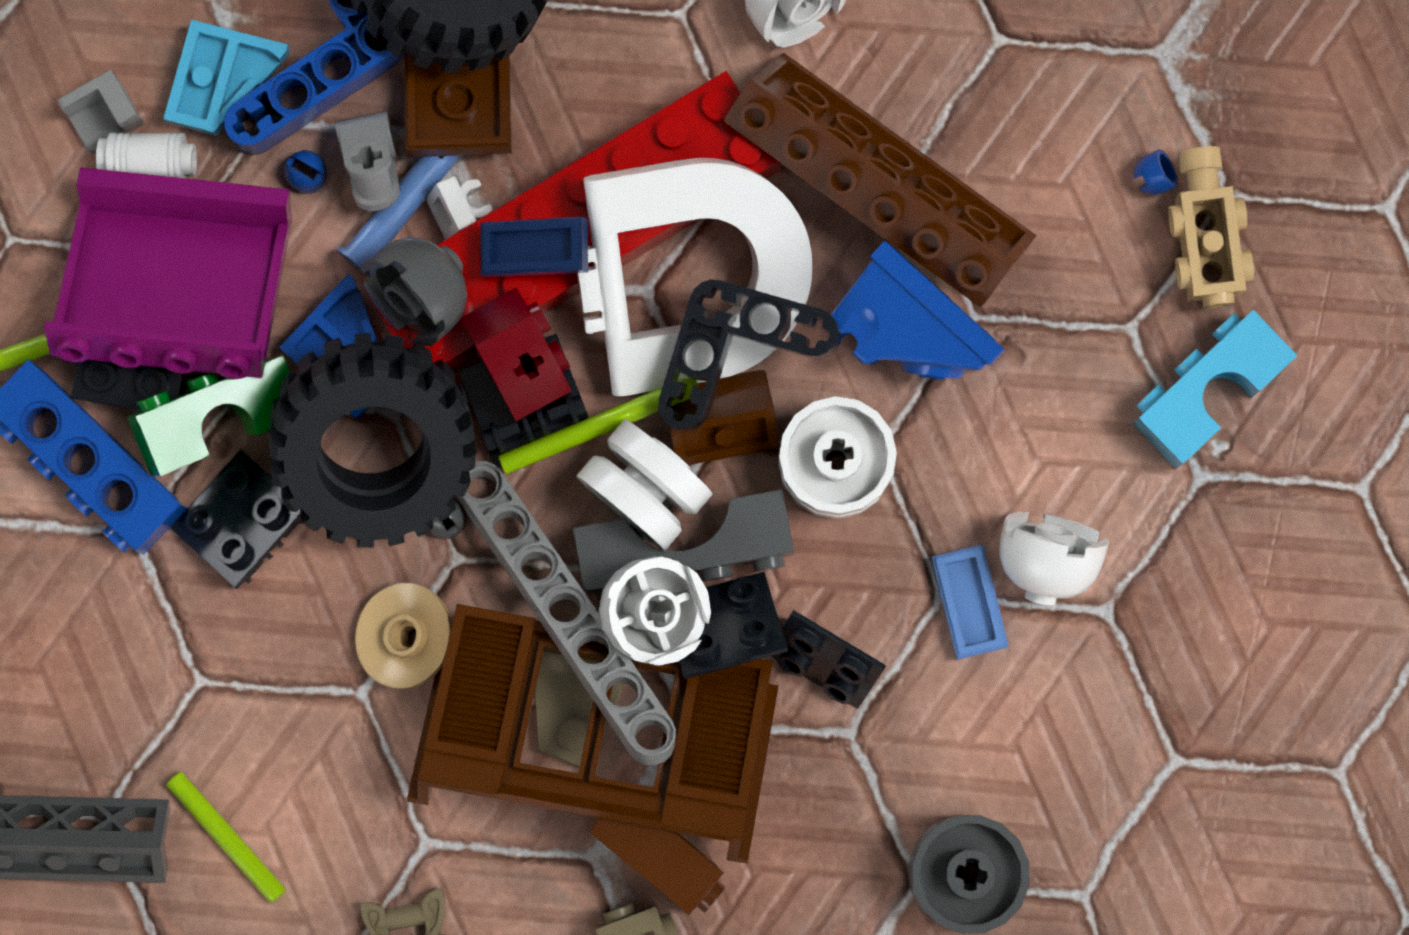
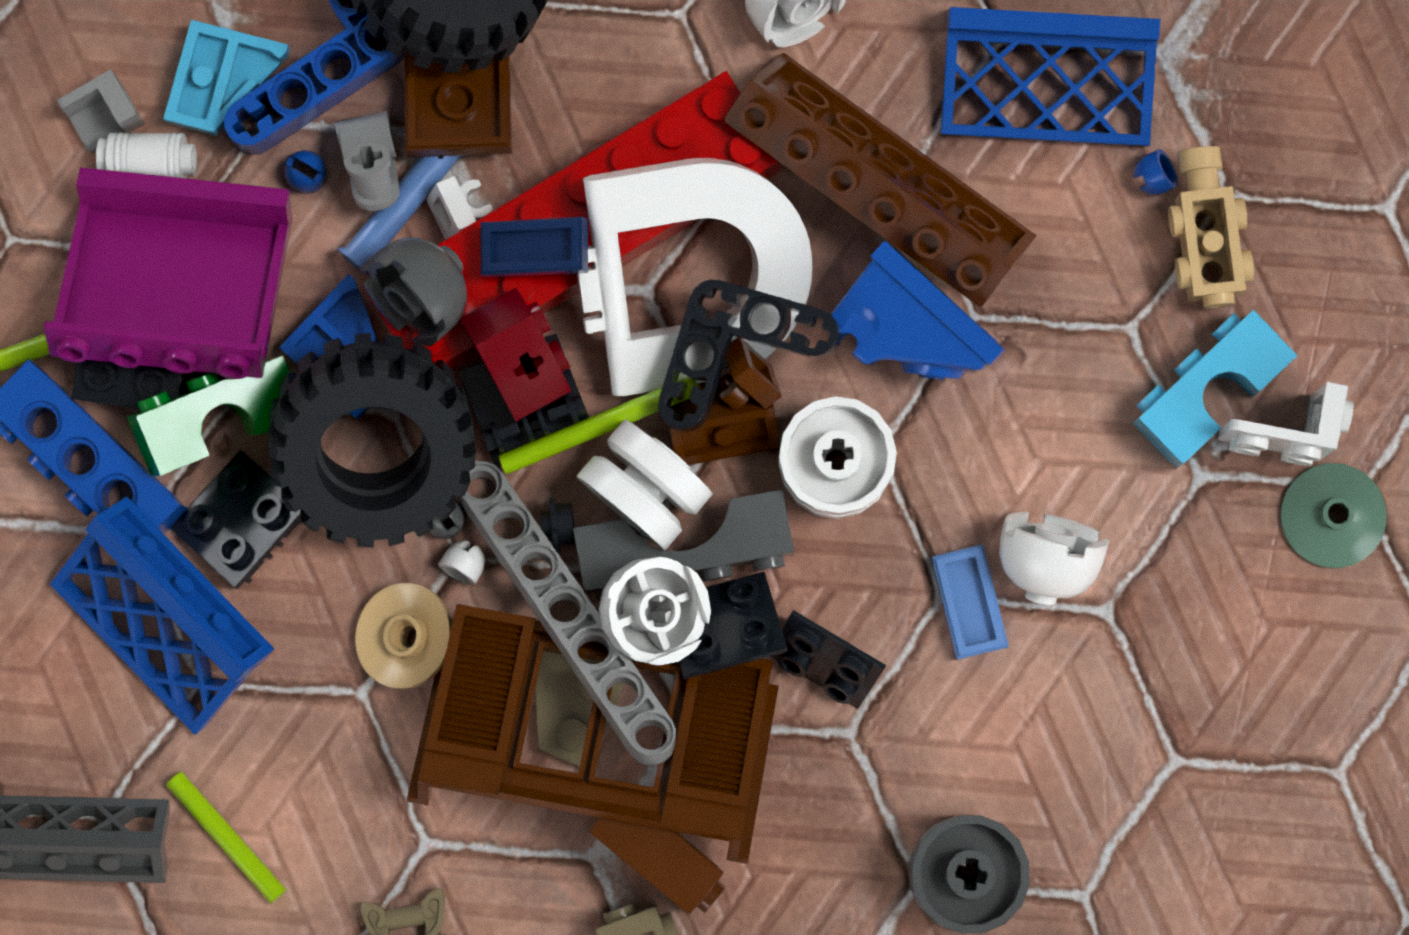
(178, 595): none -> blue fence
(463, 562): none -> white hinge
(558, 523): none -> black plate
(747, 377): none -> reddish brown tile
(1050, 30): none -> blue fence
(1307, 520): none -> sand green dish
(1326, 419): none -> white bracket

